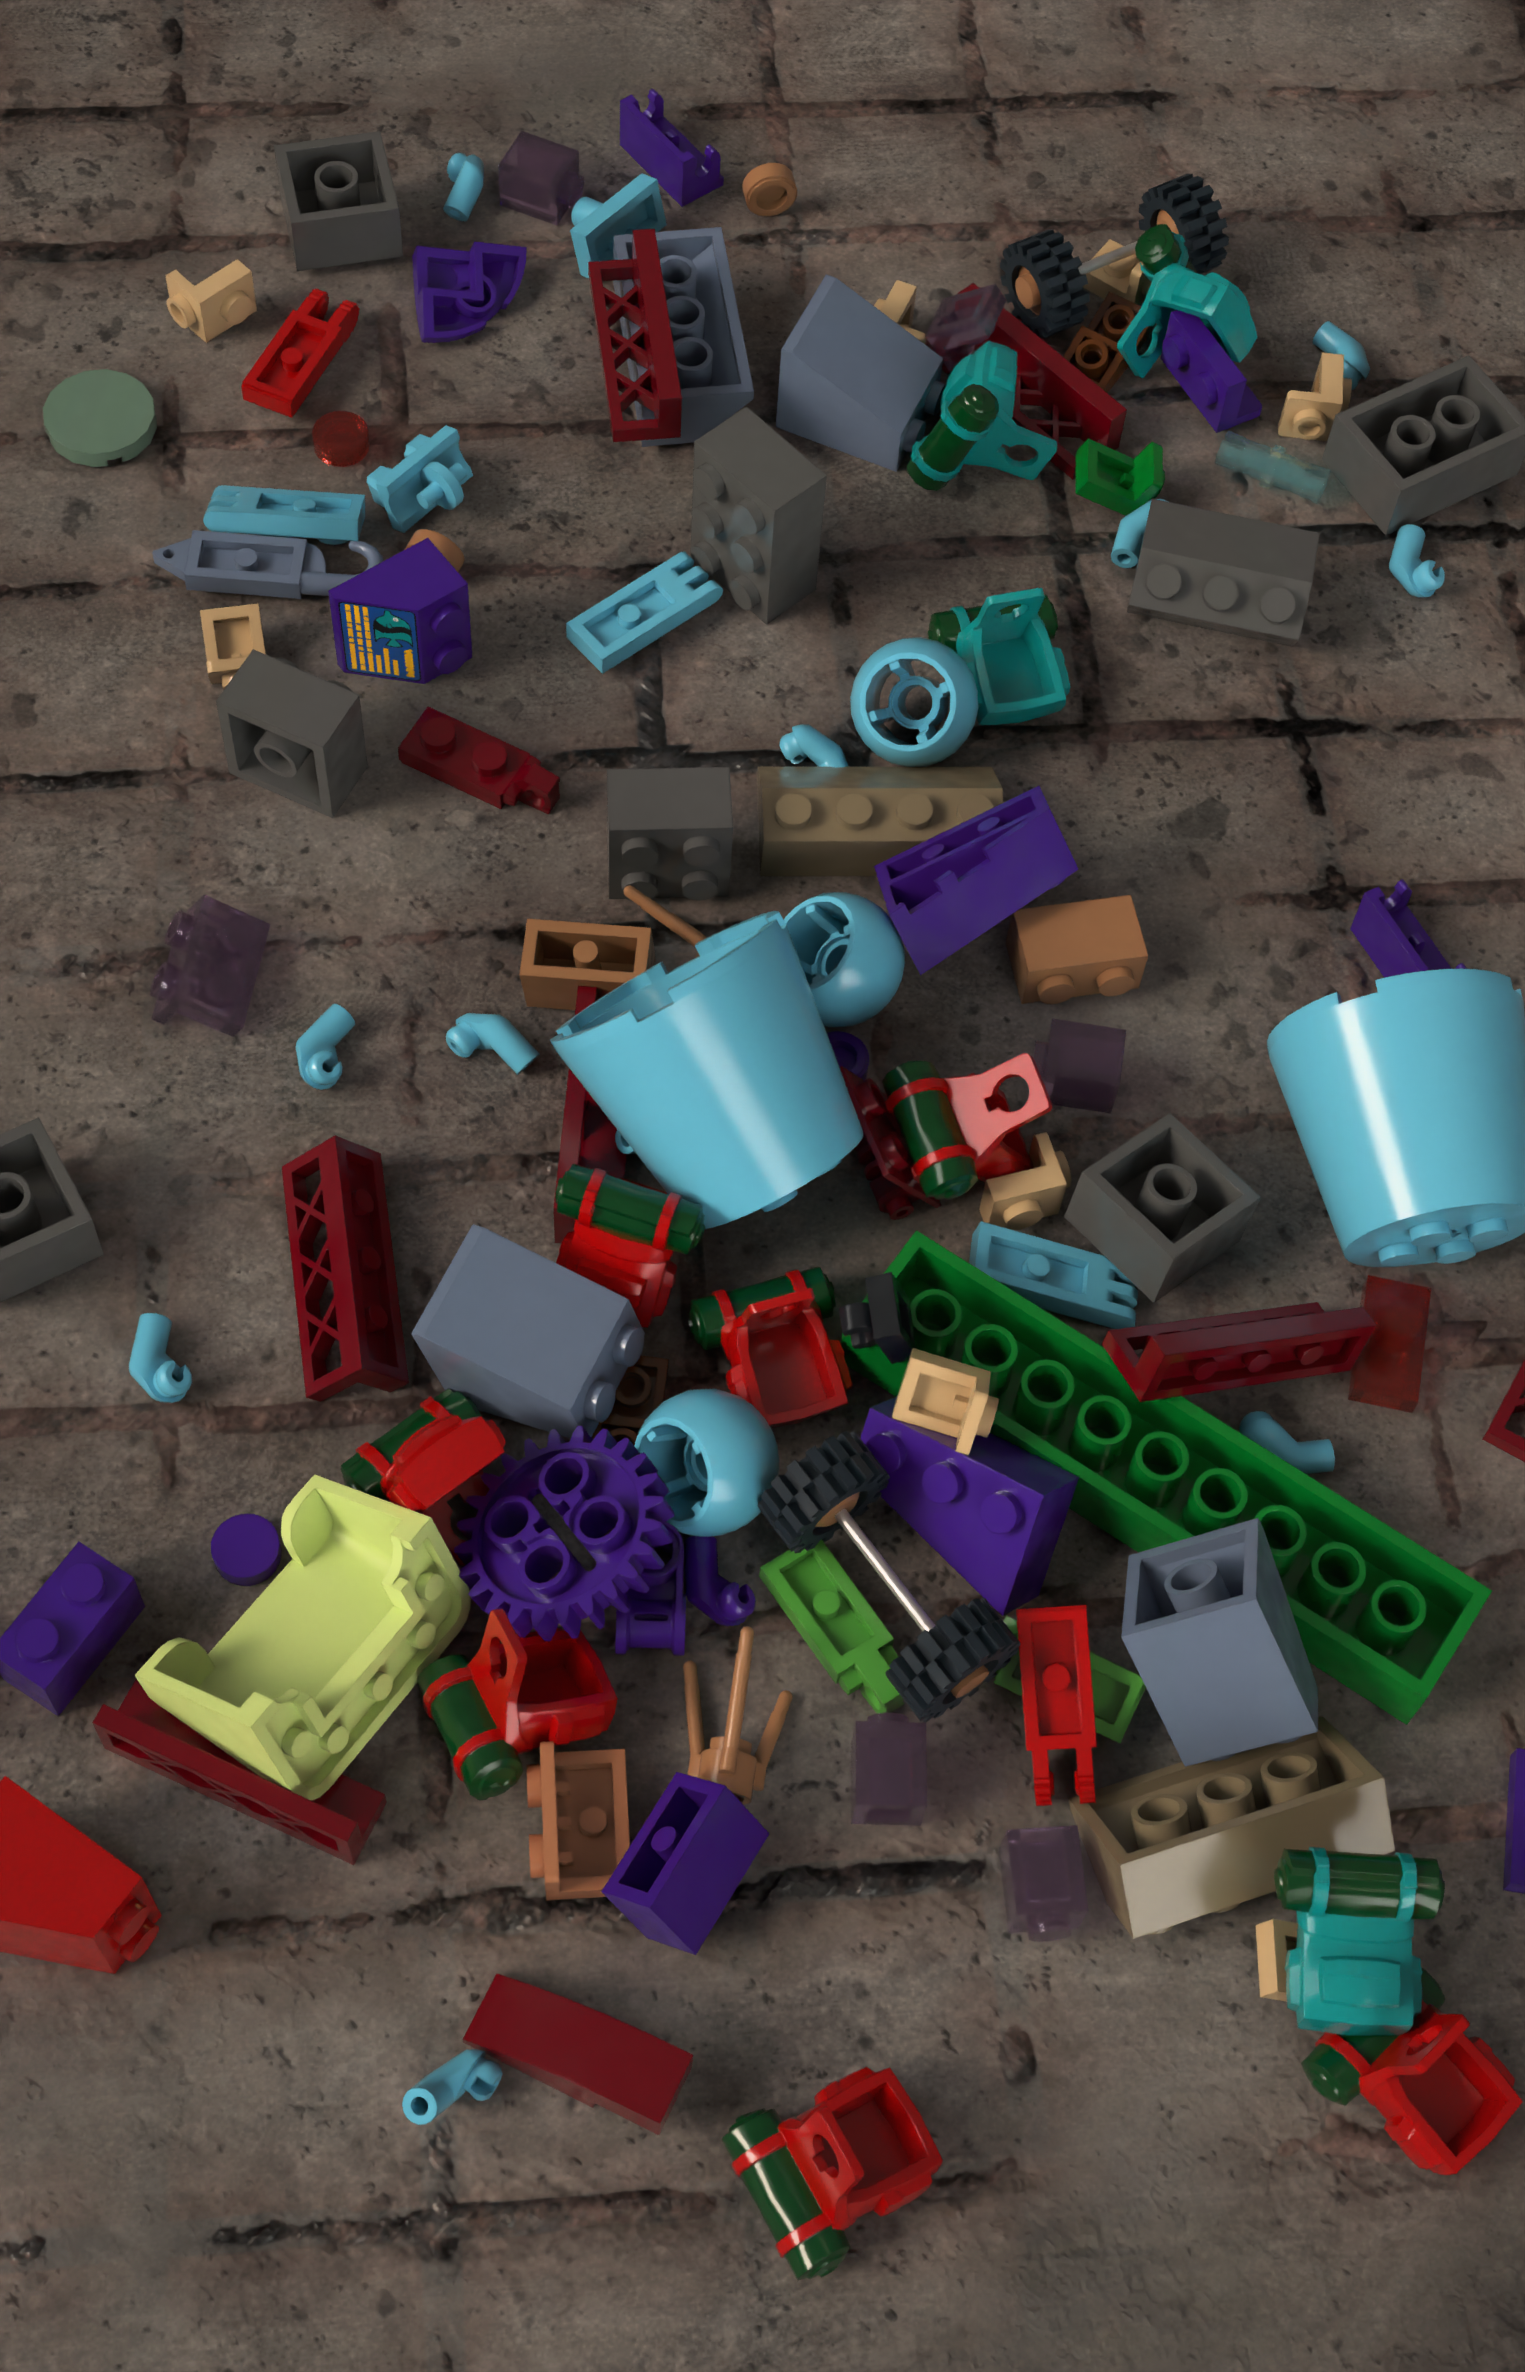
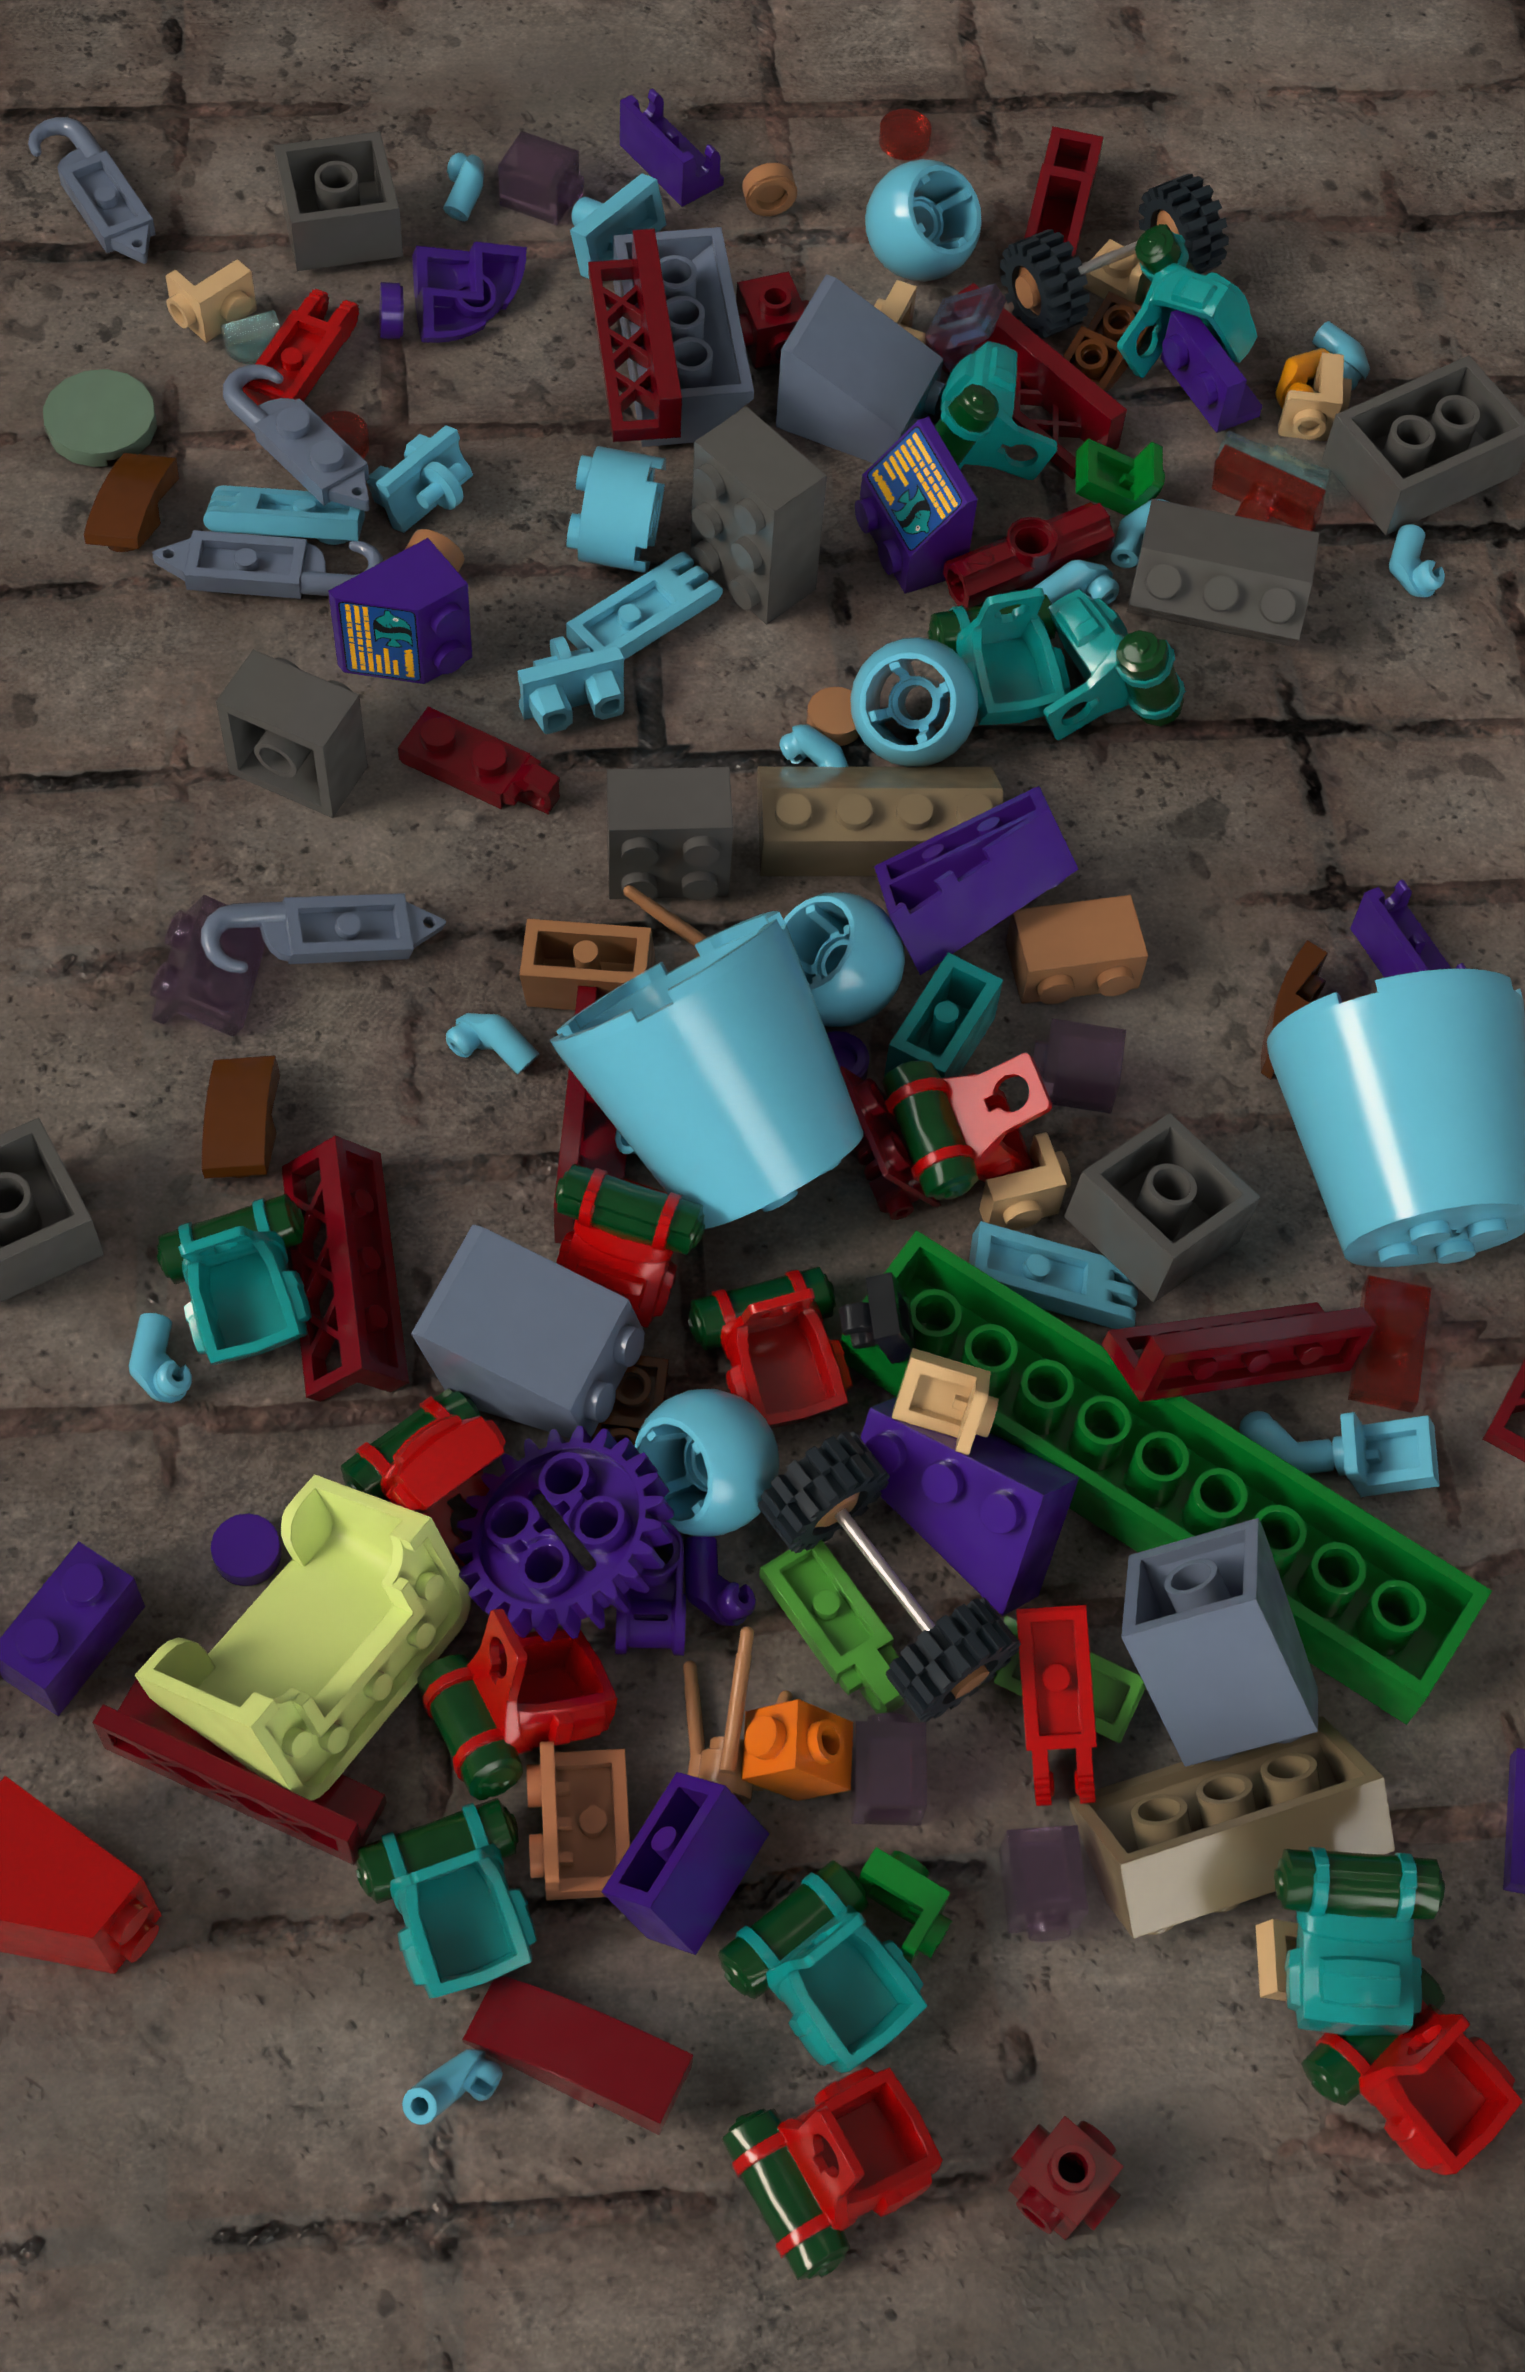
(98, 190): none -> sand blue plate
(128, 501): none -> reddish brown slope
(230, 638): tan bracket -> none
(238, 1117): none -> reddish brown slope
(240, 1279): none -> teal piece
(249, 336): none -> clear light blue plate
(300, 441): none -> sand blue plate
(317, 1049): medium azure arm -> none
(324, 929): none -> sand blue plate
(391, 310): none -> dark purple tile
(453, 1897): none -> teal piece
(570, 681): none -> medium azure hips
(618, 508): none -> medium azure brick
(767, 315): none -> dark red brick
(797, 1750): none -> orange brick
(828, 1969): none -> teal piece
(831, 715): none -> medium nougat tile
(904, 1889): none -> green bracket
(905, 134): none -> clear red tile
(917, 508): none -> slope
(923, 220): none -> medium azure wheel
(947, 1018): none -> teal brick
(1028, 554): none -> dark red piece
(1051, 2200): none -> dark red brick
(1065, 184): none -> dark red slope
(1089, 577): none -> medium azure arm
(1116, 665): none -> teal piece
(1267, 490): none -> clear red tile
(1297, 372): none -> light orange arm
(1298, 989): none -> reddish brown slope
(1387, 1454): none -> medium azure bracket

